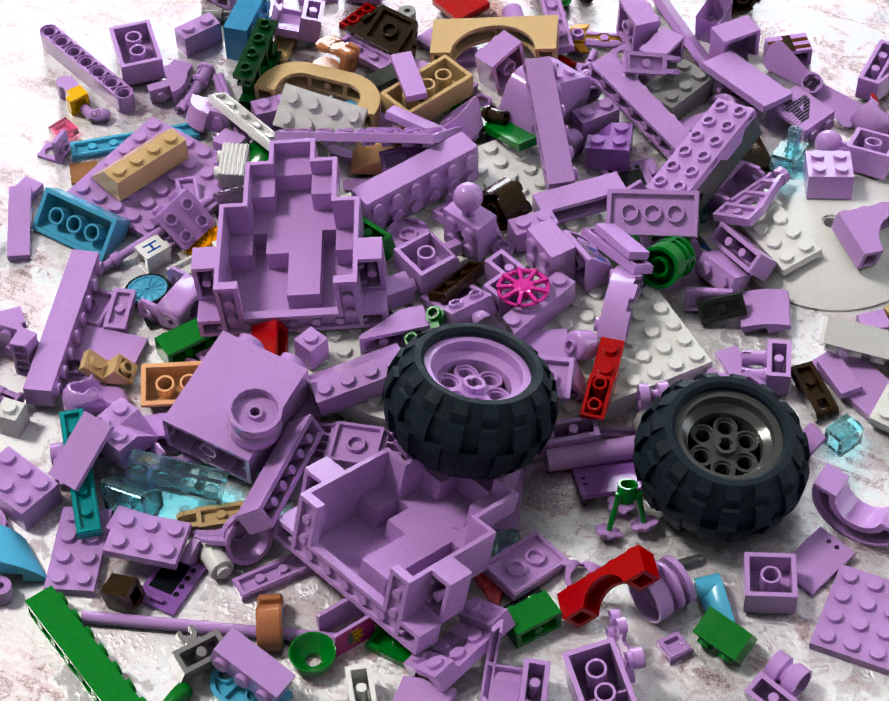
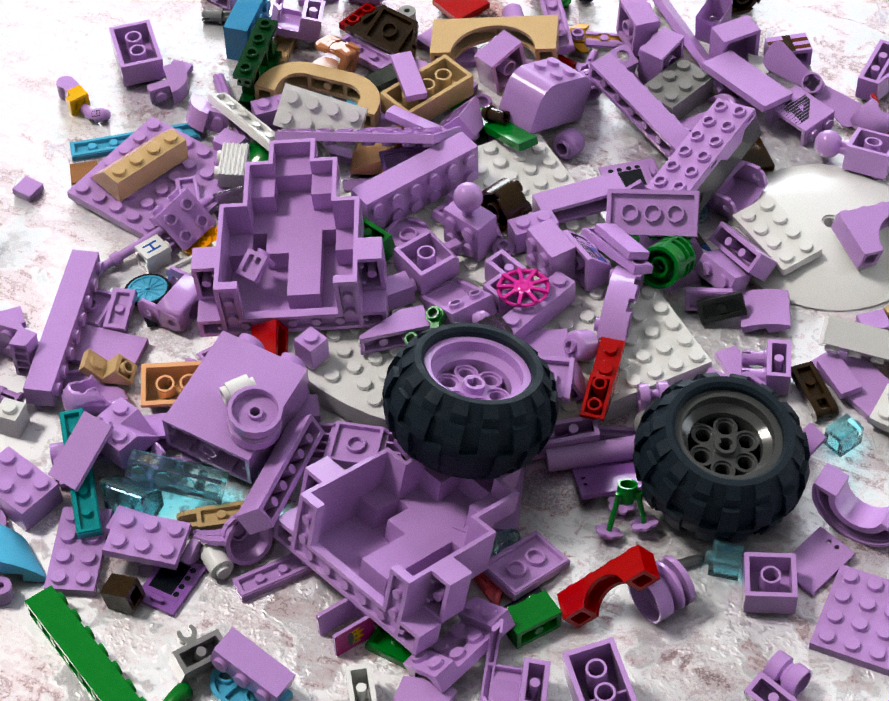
(19, 223): lavender tile -> none
(60, 147): lavender bracket -> none
(65, 124): clear pink tile -> none
(79, 223): medium azure slope -> none
(87, 68): lavender beam -> none
(175, 624): lavender piece -> none
(182, 342): green brick -> none
(198, 34): lavender brick -> none
(198, 83): lavender pin -> none
(234, 385): none -> white brick
(254, 264): none -> lavender bracket
(270, 622): nougat animal -> none
(312, 645): green piece -> none
(352, 380): lavender slope -> none
(457, 282): dark brown tile -> none
(549, 123): lavender brick -> none
(570, 567): lavender piece -> none
(595, 116): lavender brick -> none
(610, 148): medium lavender slope -> none
(632, 657): lavender plant -> none
(649, 63): lavender hinge -> none
(674, 647): lavender tile -> none
(712, 593): medium azure piece -> none
(724, 560): none -> clear light blue brick
(724, 635): green brick -> none
(748, 215): lavender plate -> none
(790, 153): clear light blue brick -> none
(828, 174): lavender brick -> none

